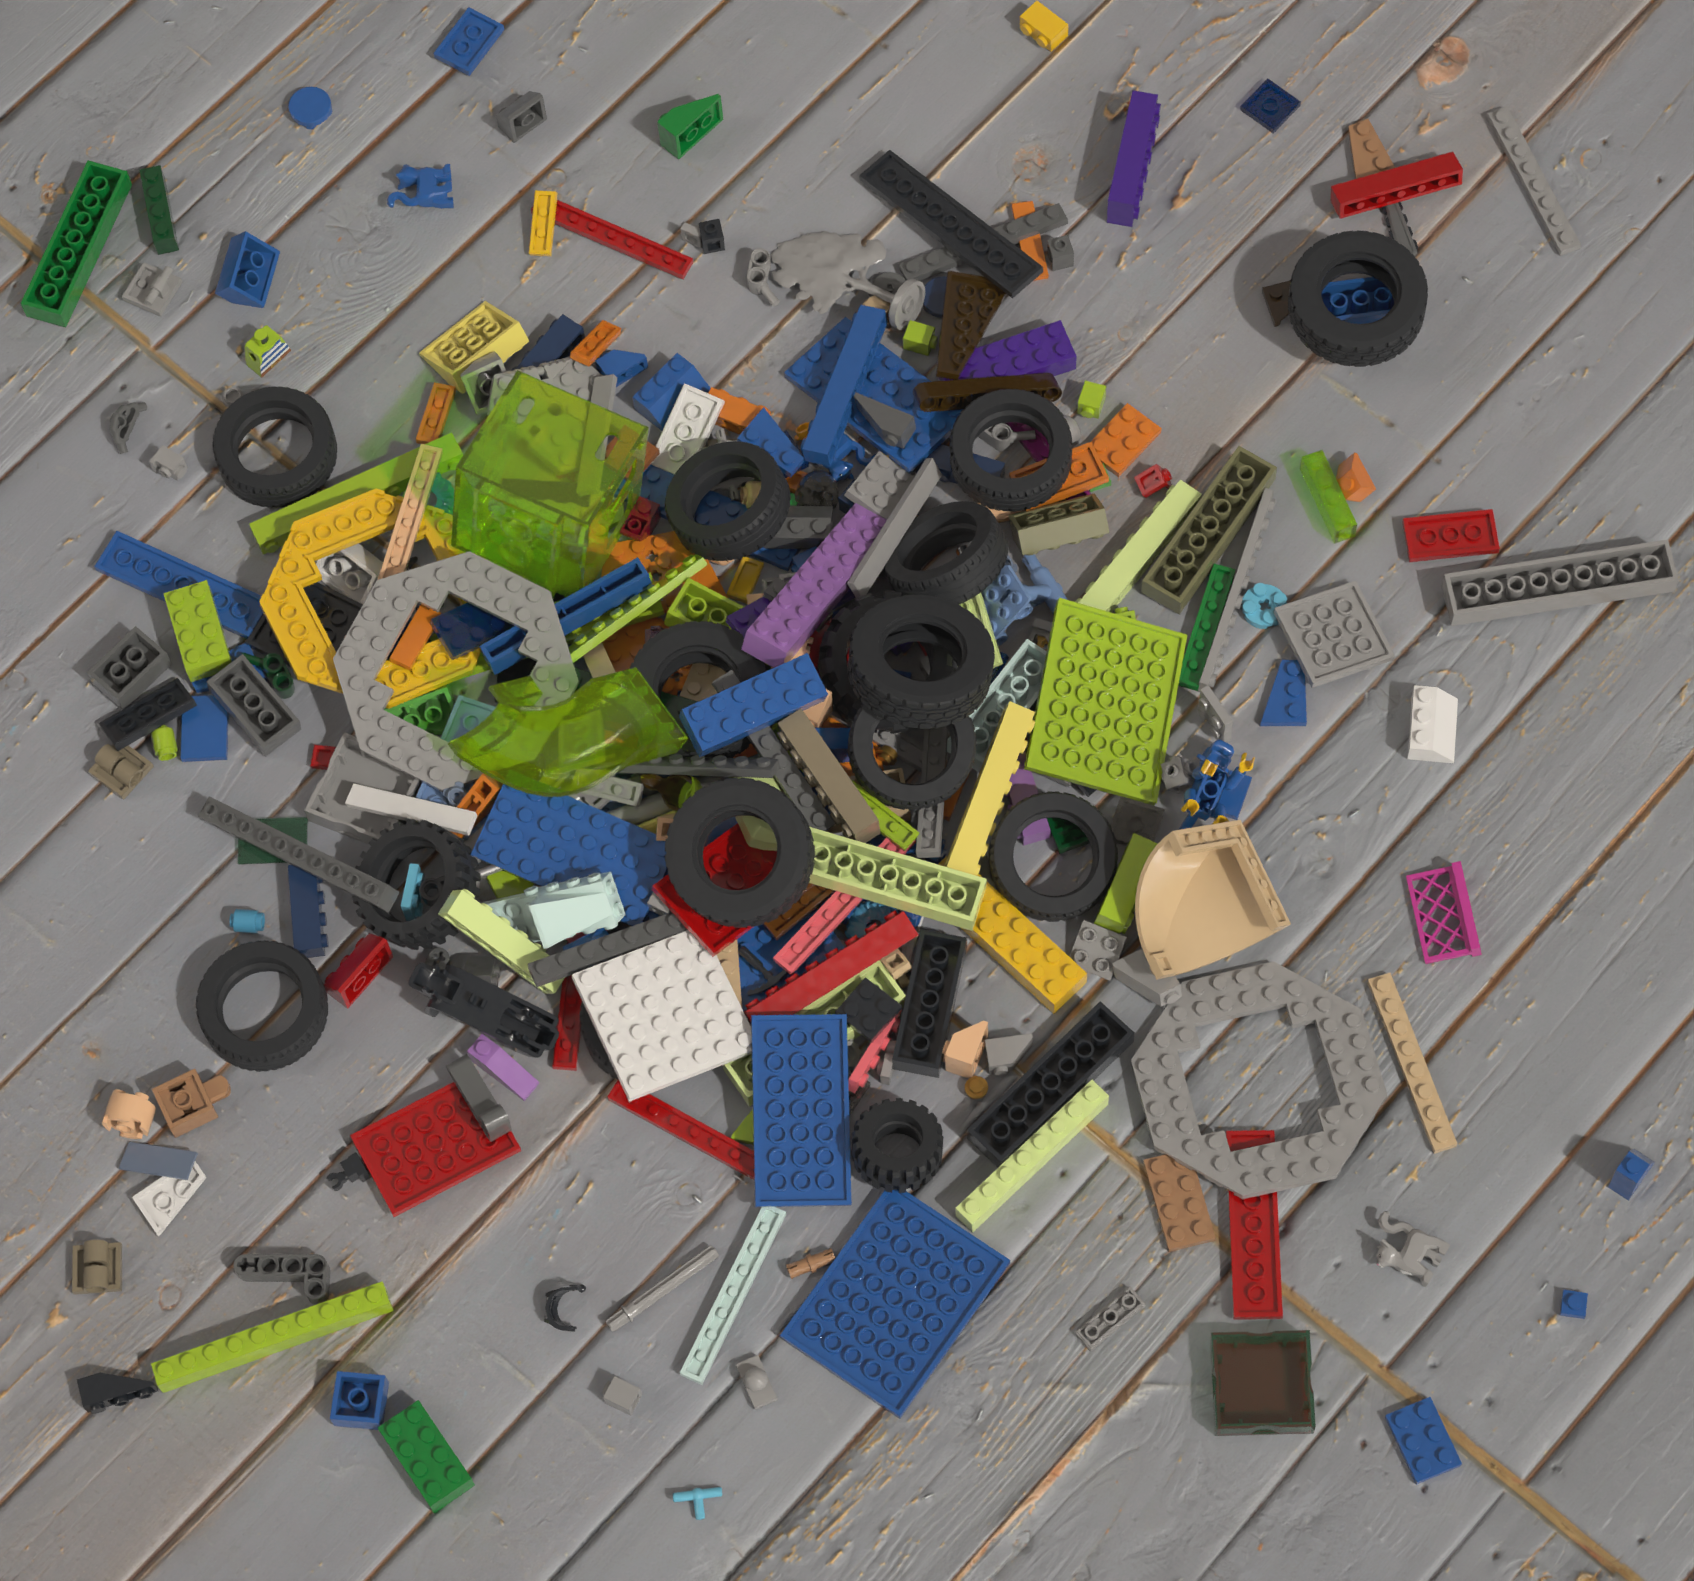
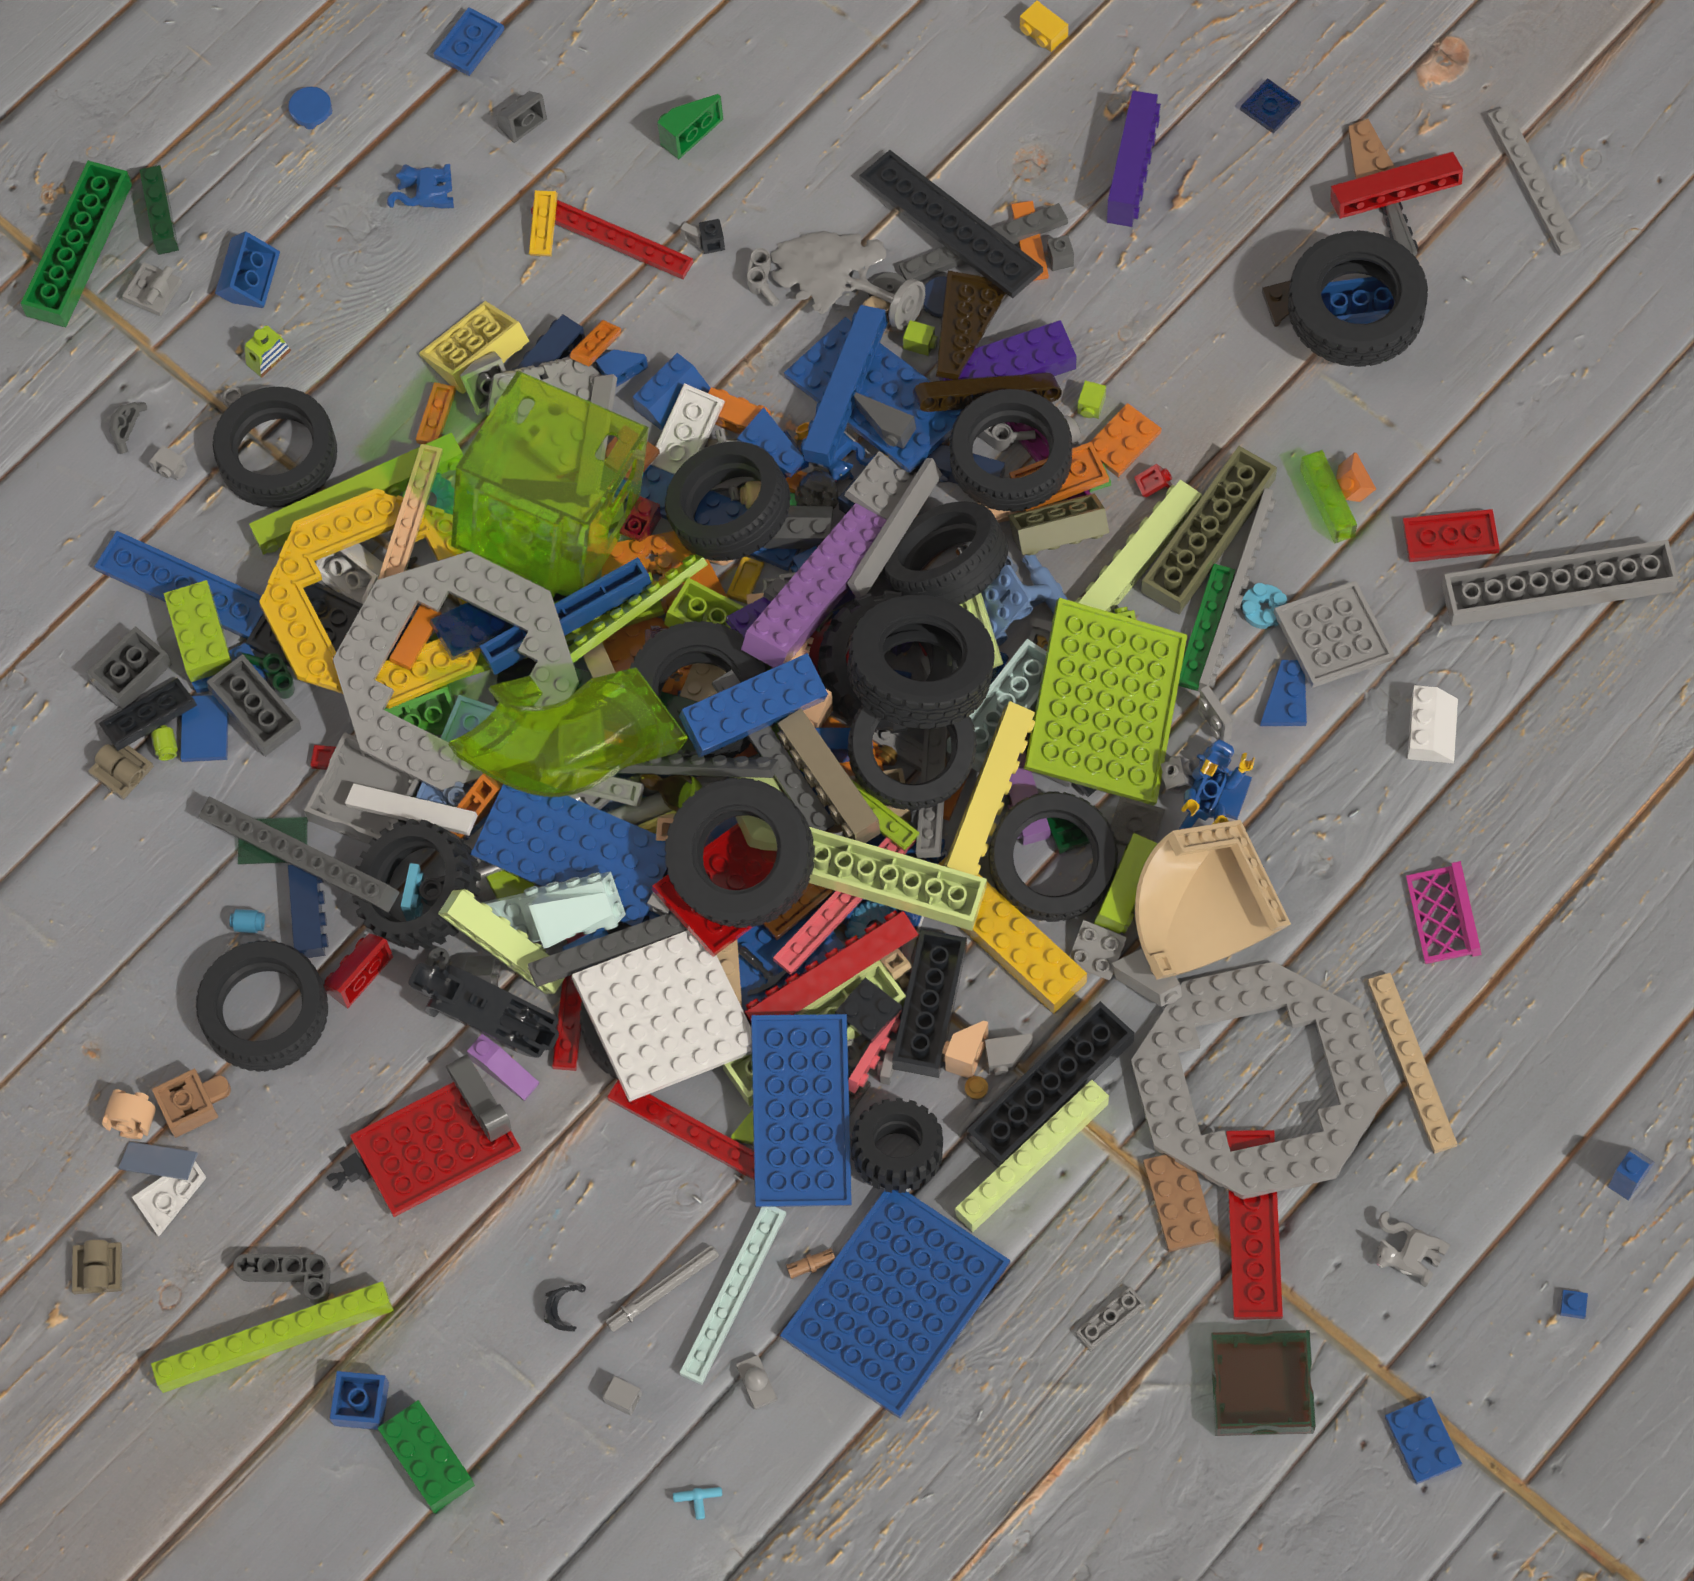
(107, 1390): black slope -> none

